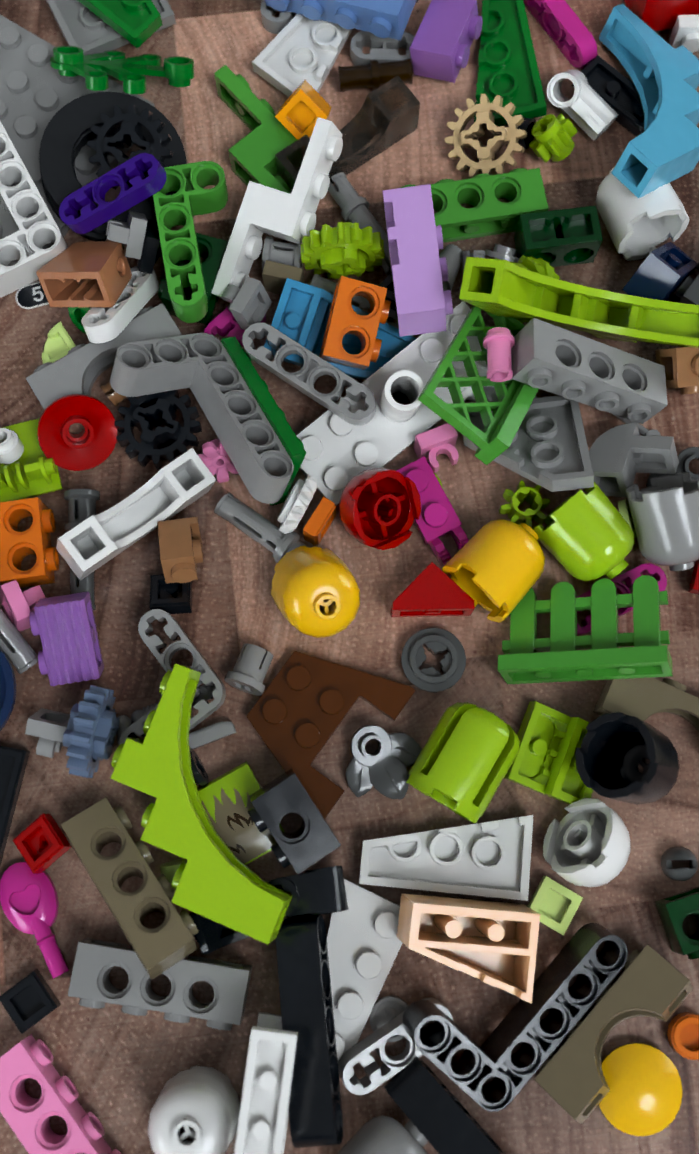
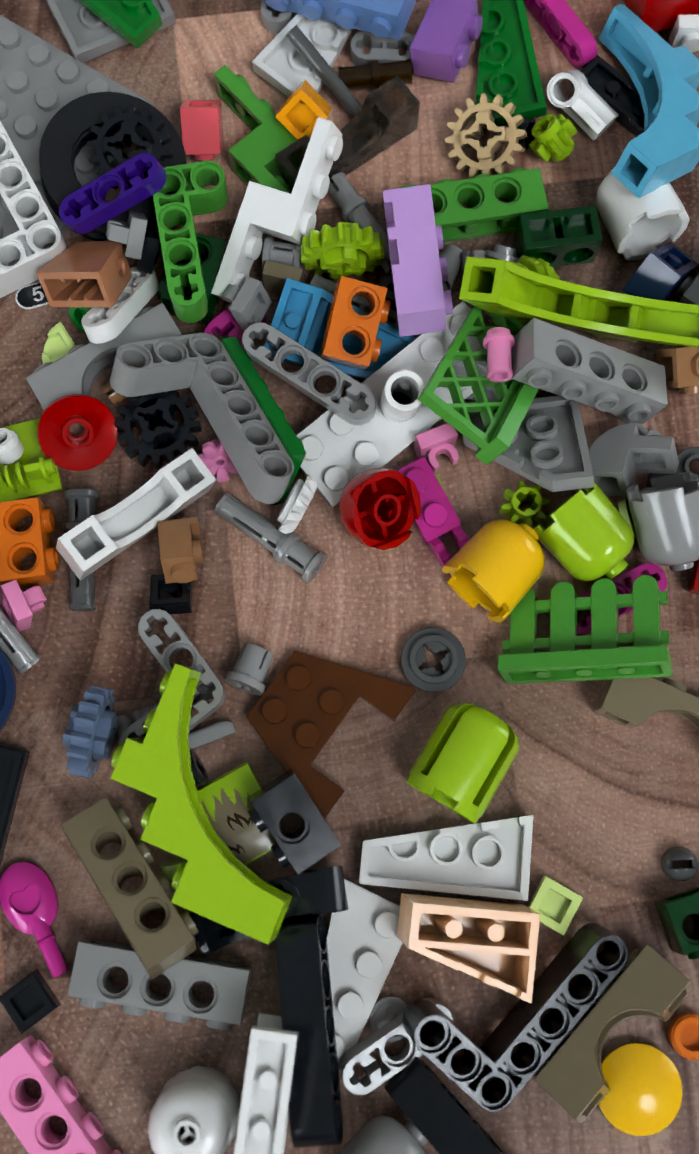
(42, 843): red tile -> none
(49, 728): light grey tile -> none
(67, 638): medium lavender brick -> none
(96, 67): green plant -> none
(202, 128): none -> coral brick
(311, 579): yellow cylinder -> none
(320, 521): orange tile -> none
(324, 71): none -> dark grey bar
(383, 768): dark grey plate -> none
(432, 596): red slope -> none
(548, 754): lime slope -> none
(587, 844): white cylinder -> none
(617, 755): black cylinder -> none

